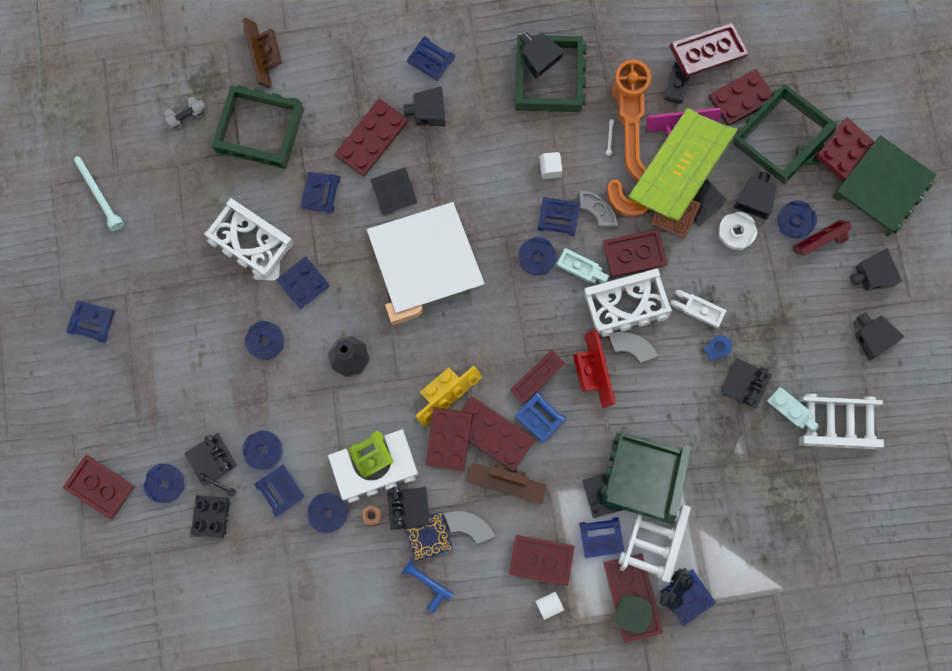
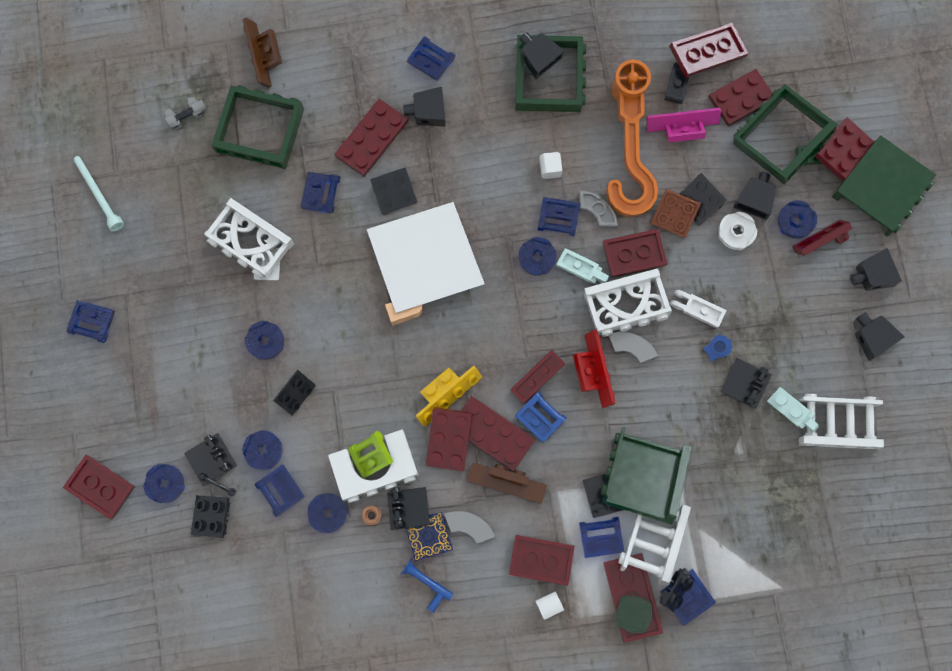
(294, 392): none -> black hinge
(303, 282): clear blue plate -> none
(348, 356): black cone -> none
(608, 152): white hinge -> none
(682, 164): lime hinge -> none

